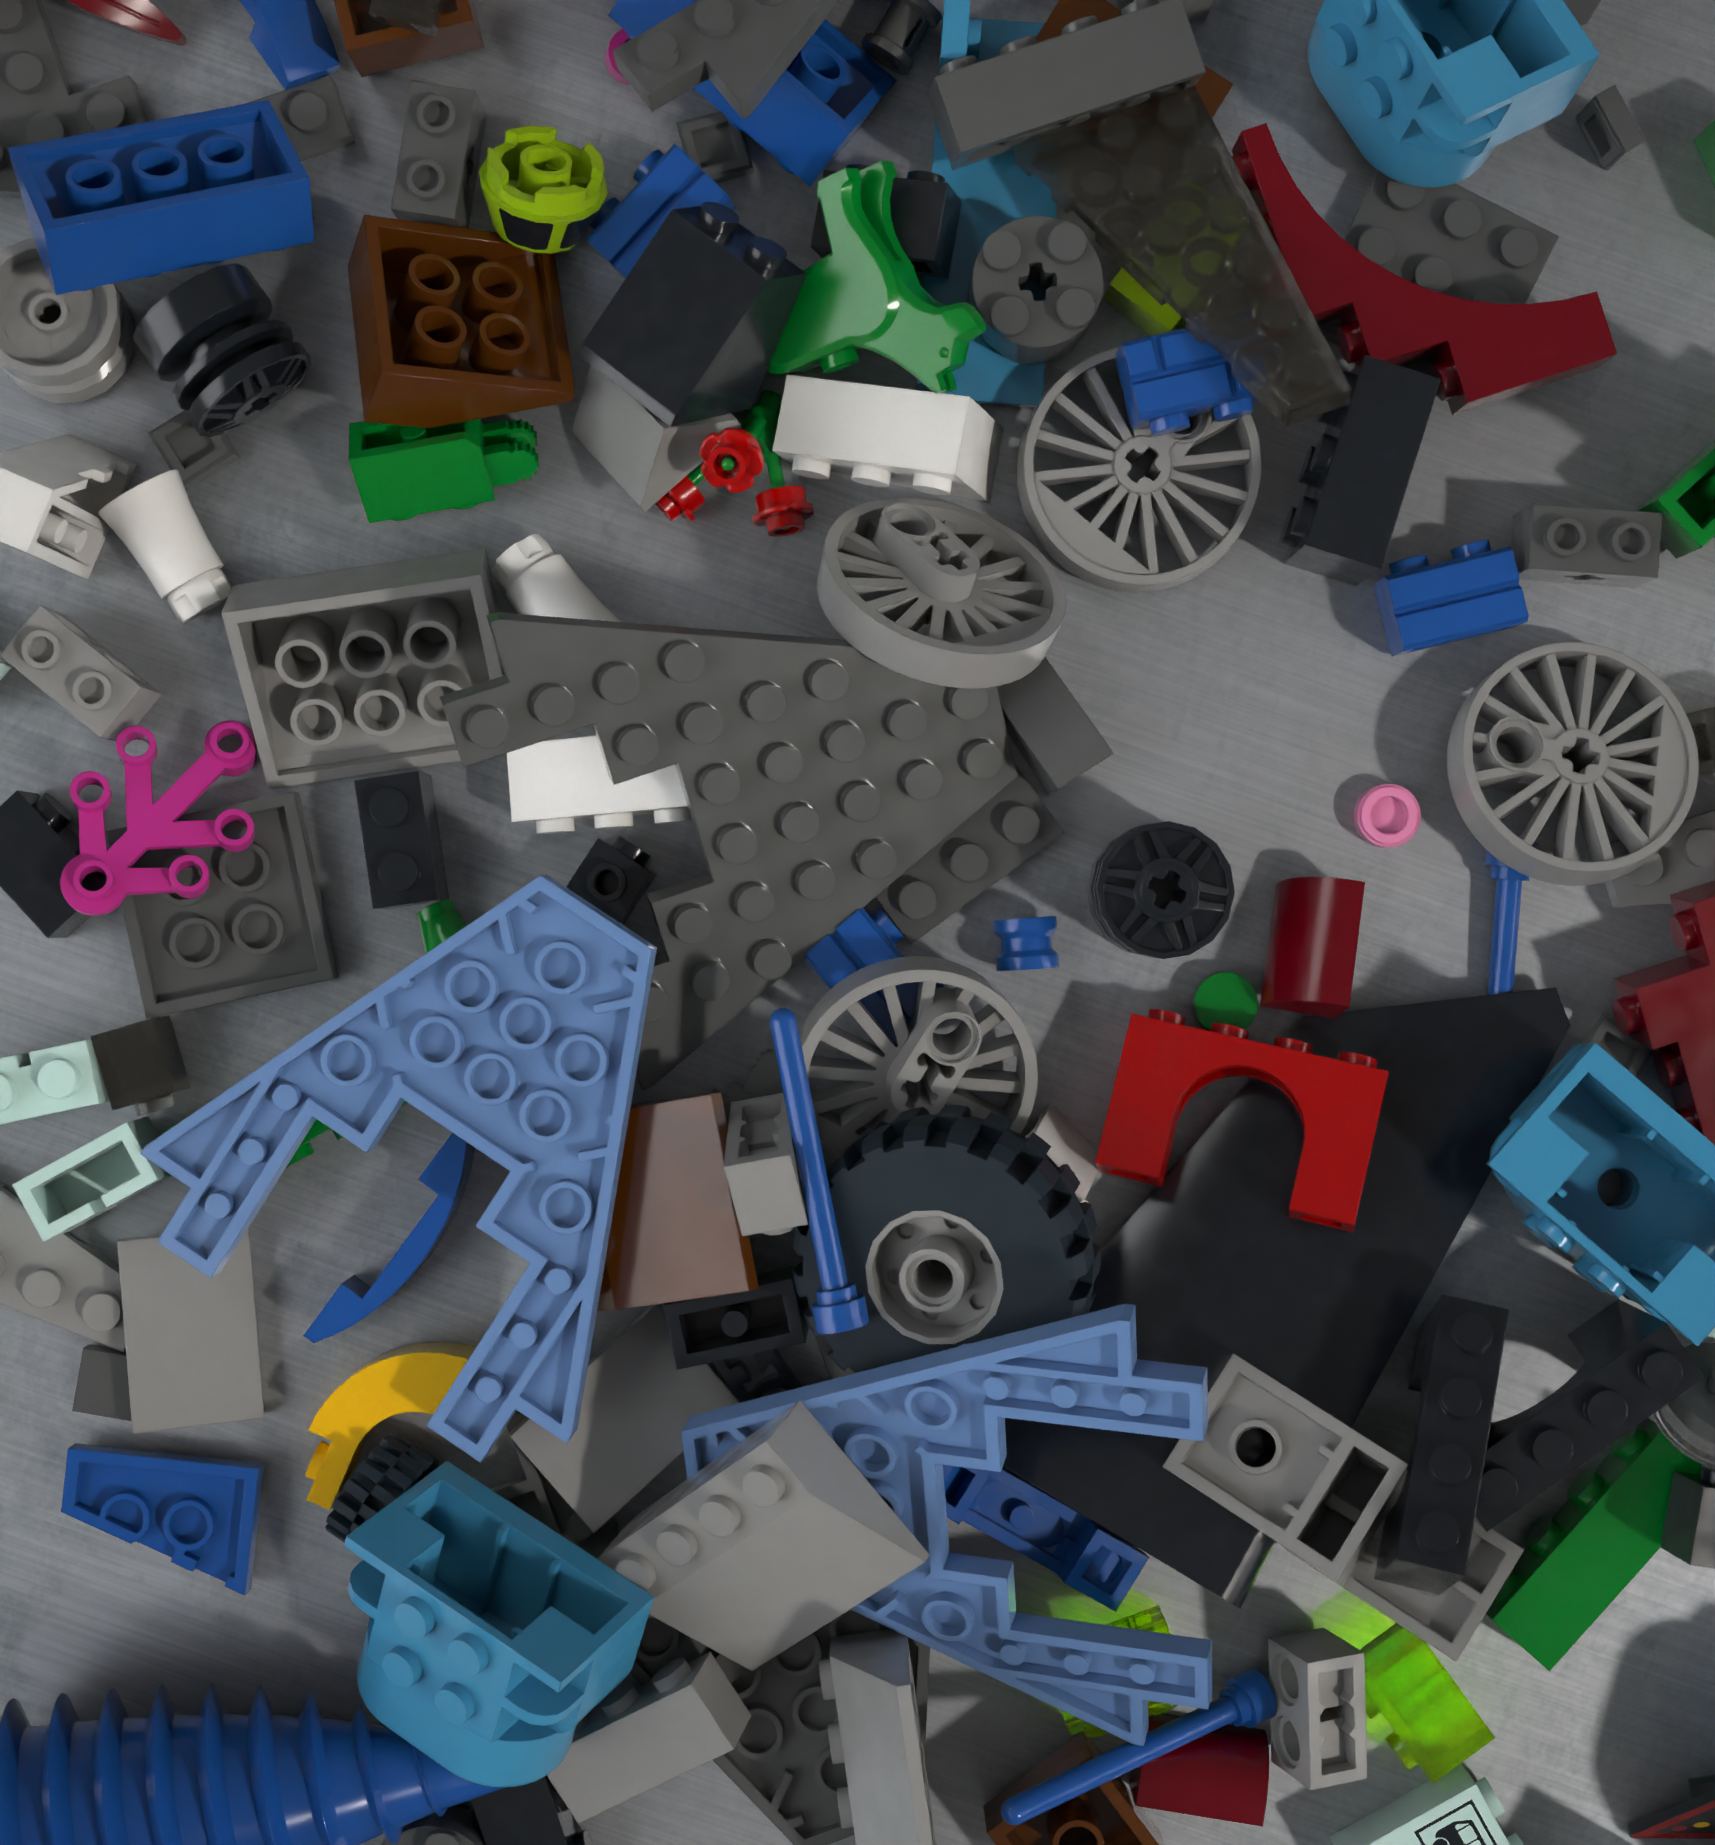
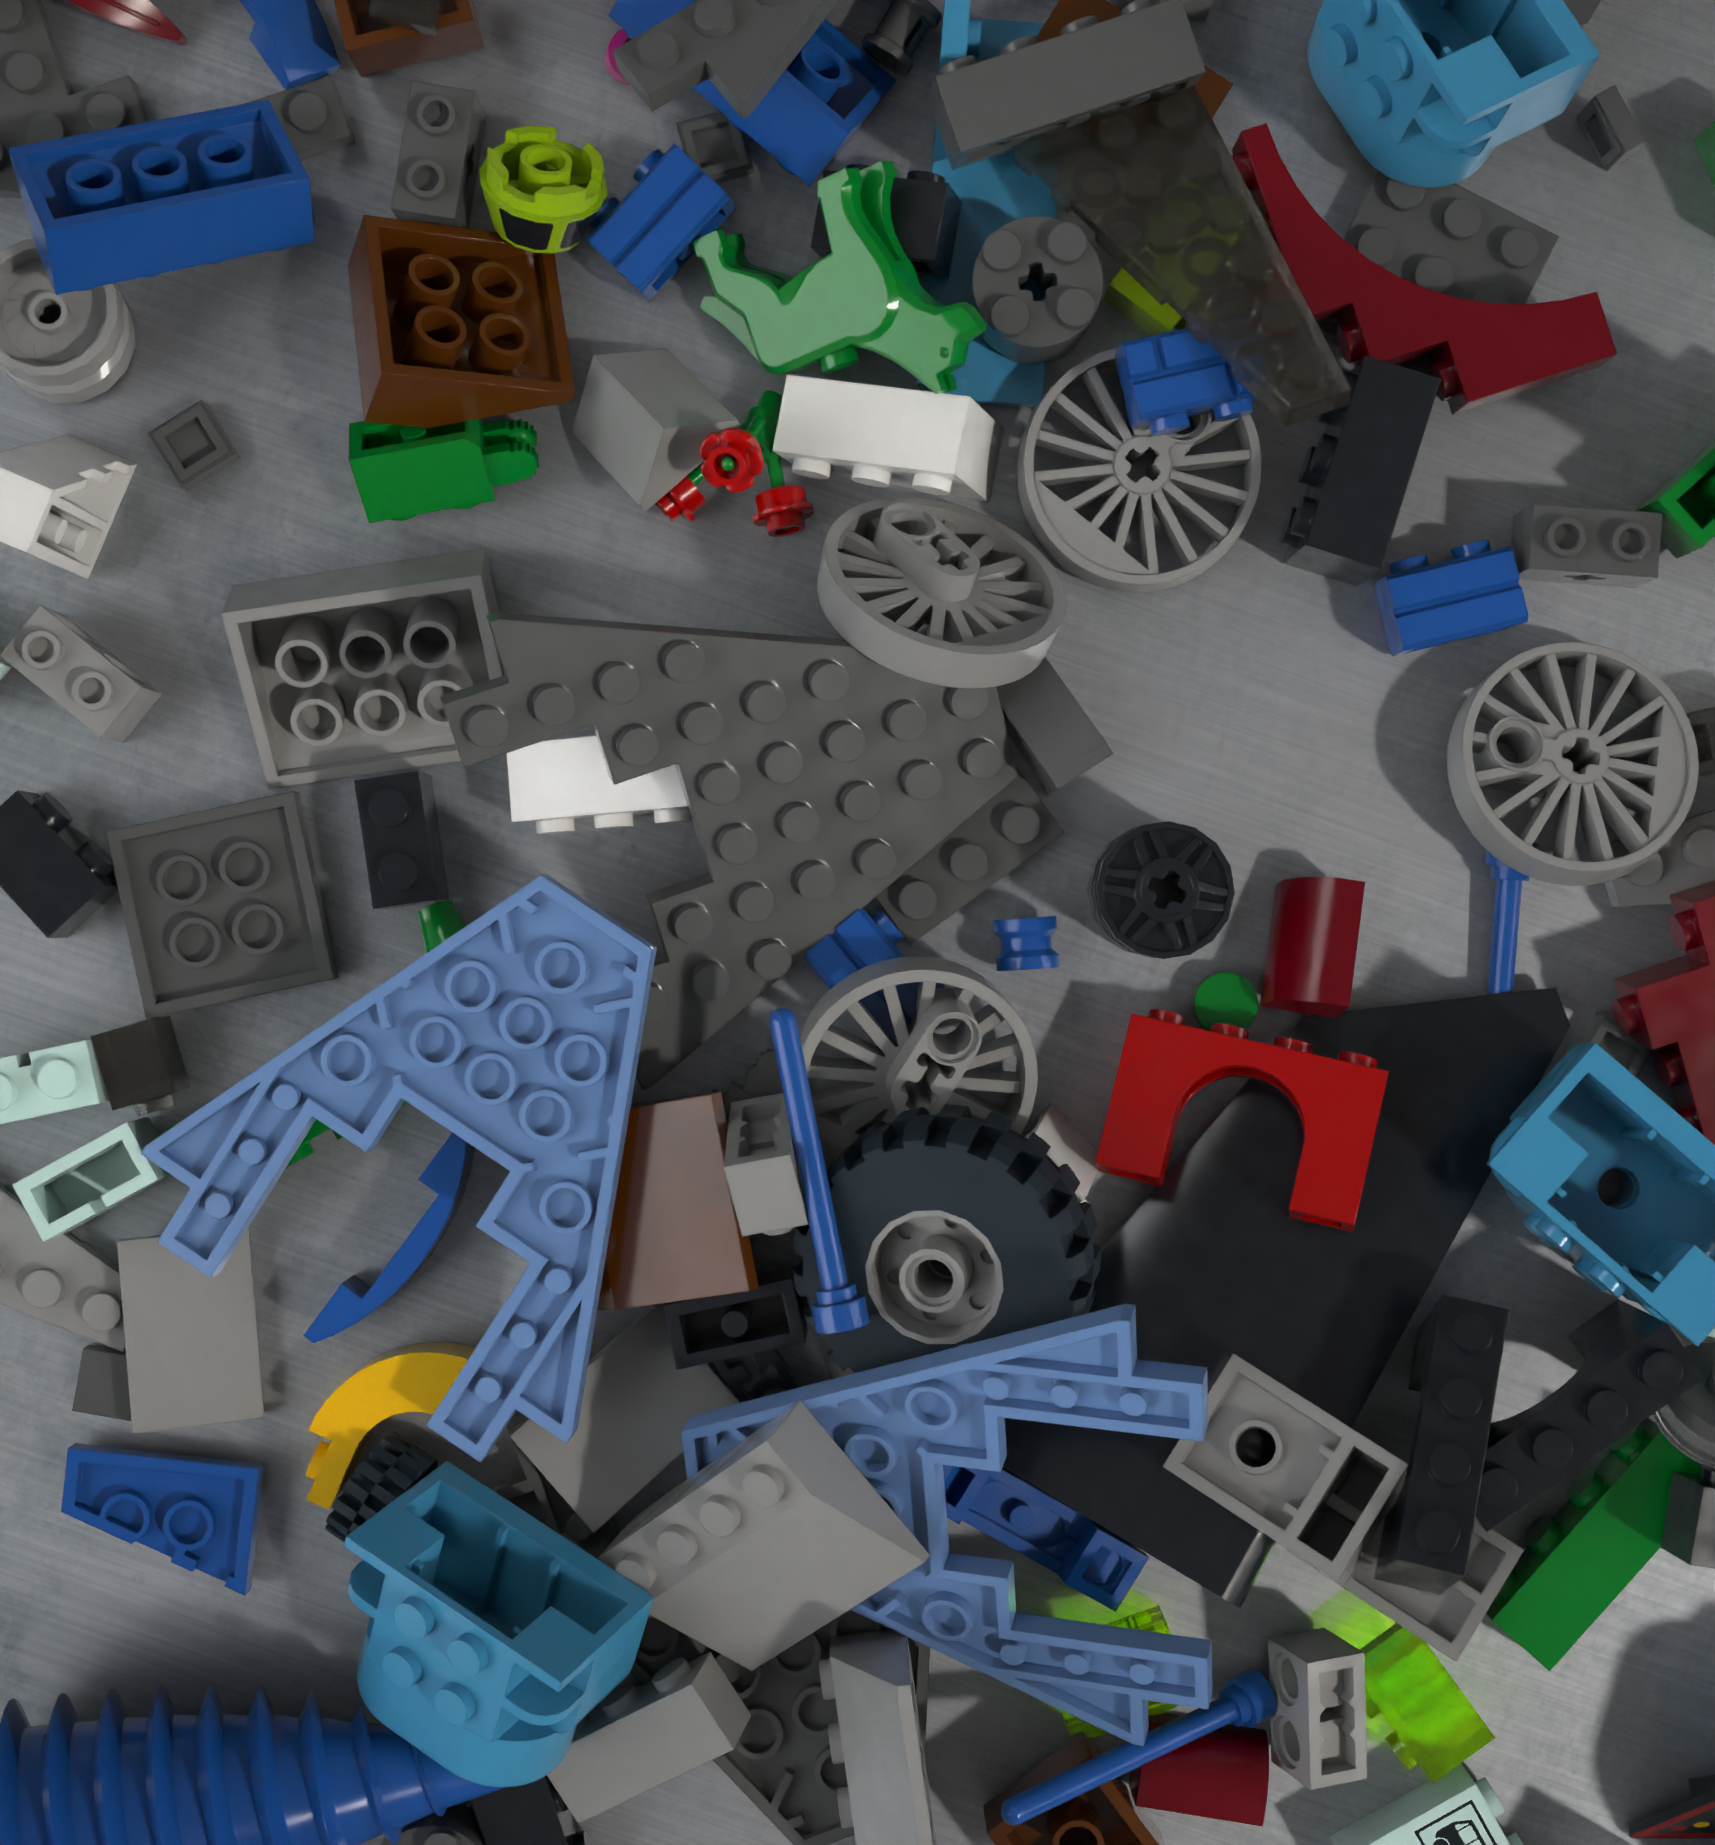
(155, 824): dark pink plant -> none
(169, 544): white plant -> none
(222, 349): black wheel -> none
(545, 583): white plant -> none
(613, 877): black brick -> none
(696, 317): black slope -> none
(1386, 815): bright pink tile -> none

